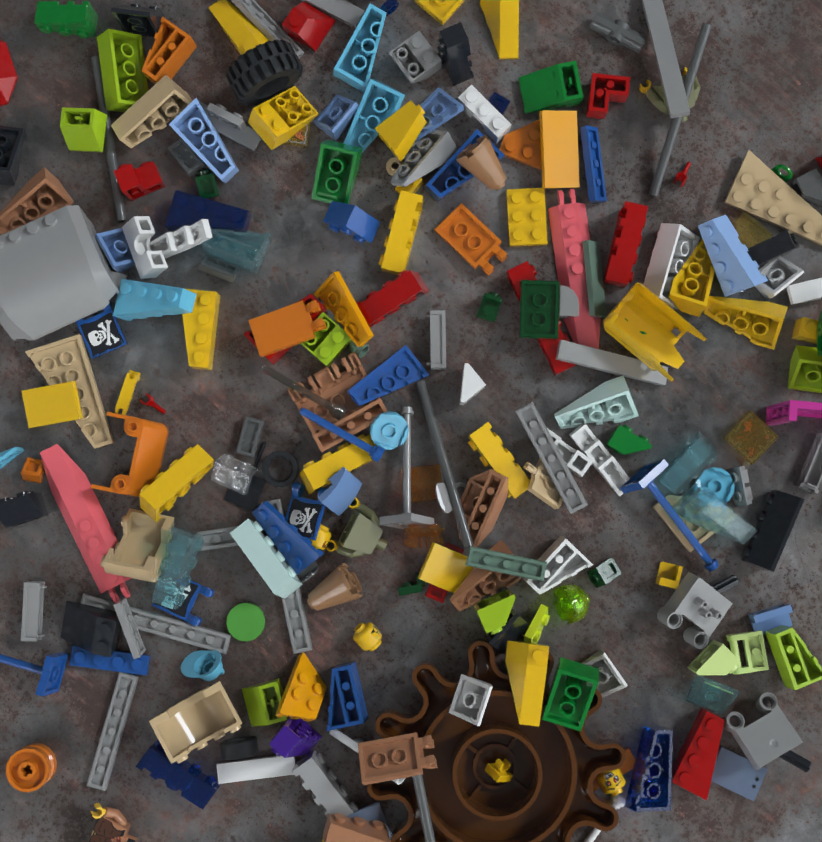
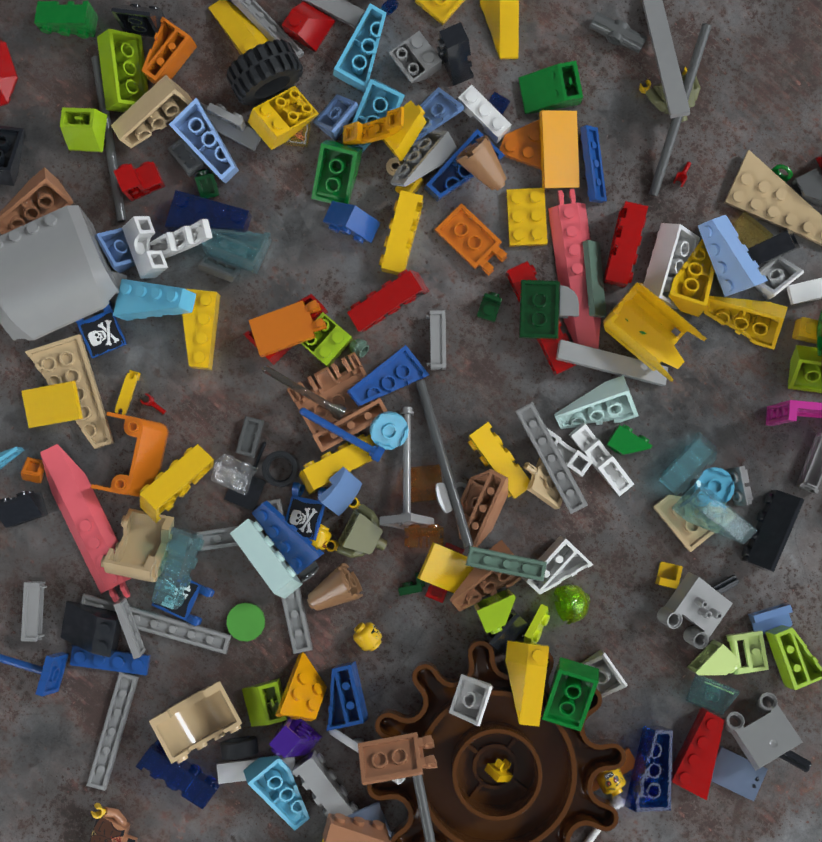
(31, 767): orange wheel -> none
(203, 665): medium azure piece -> none
(277, 787): none -> medium azure wedge
(341, 303): light orange wing -> none
(374, 130): none -> light orange slope
(471, 384): white slope -> none
(604, 572): bracket -> none
(605, 89): red brick -> none
(644, 478): blue tile -> none
(751, 437): clear yellow tile -> none

